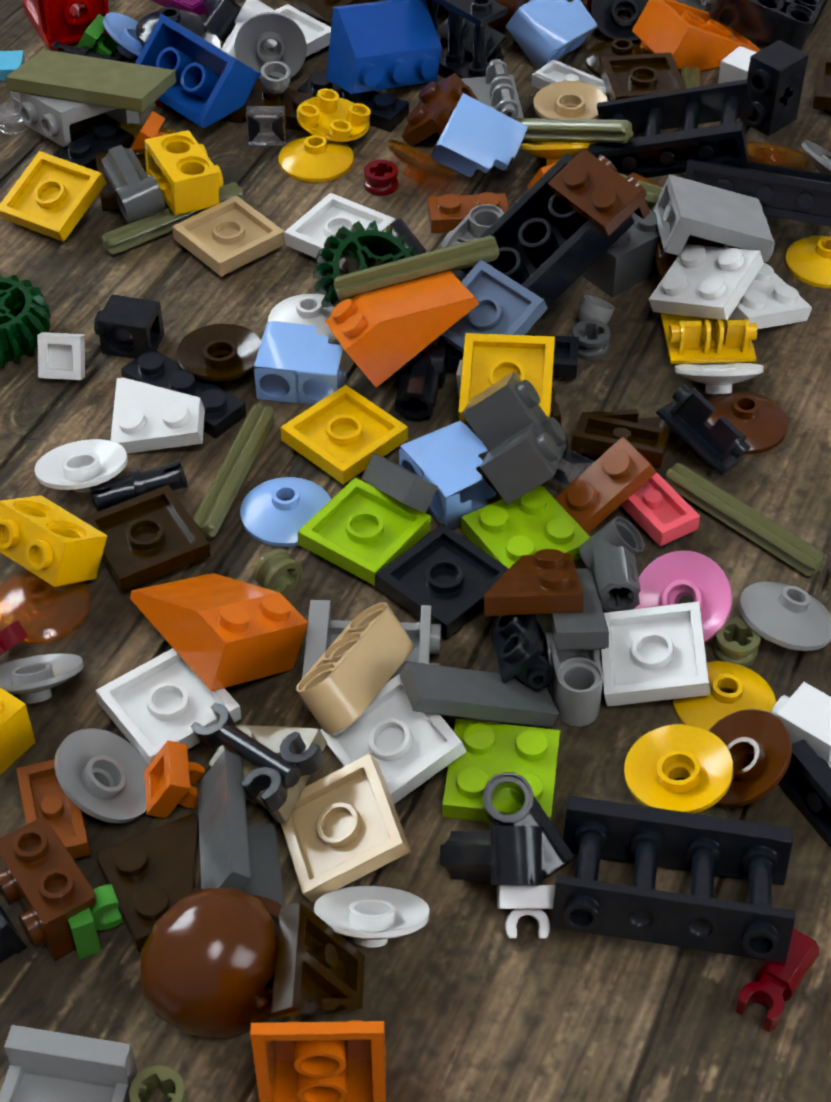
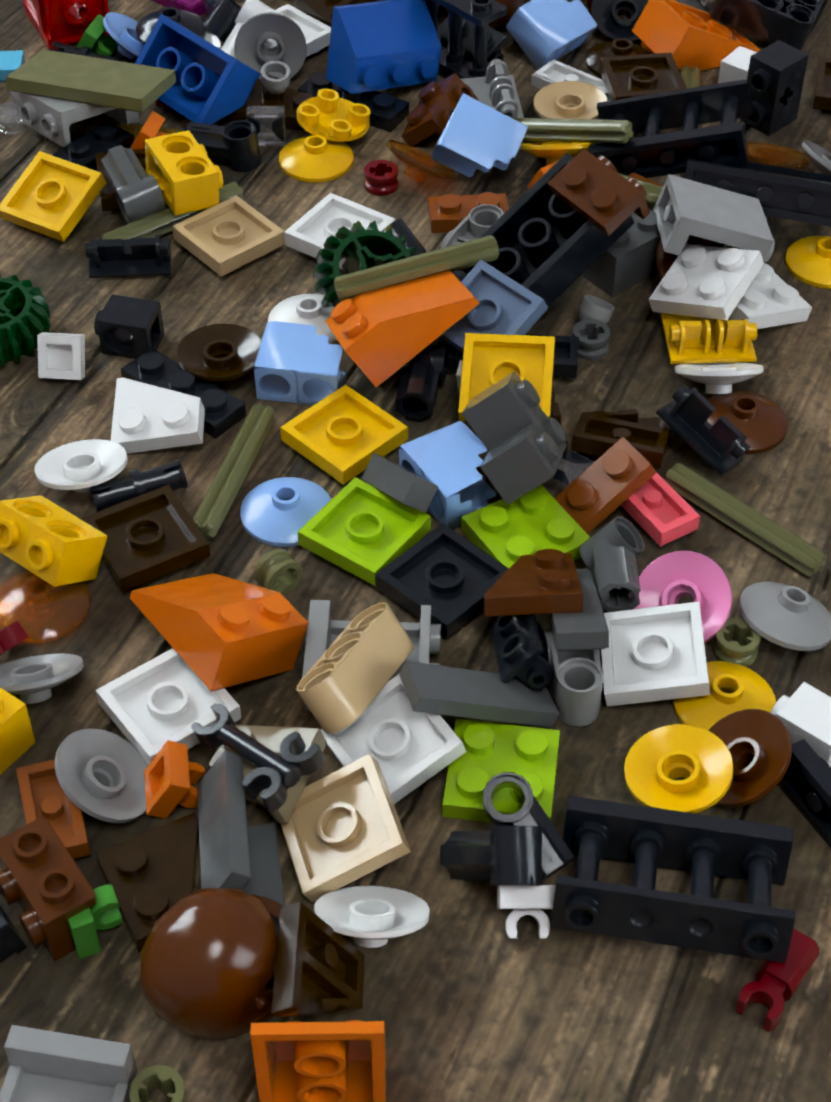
(129, 257): none -> black hinge
(233, 143): none -> black piece

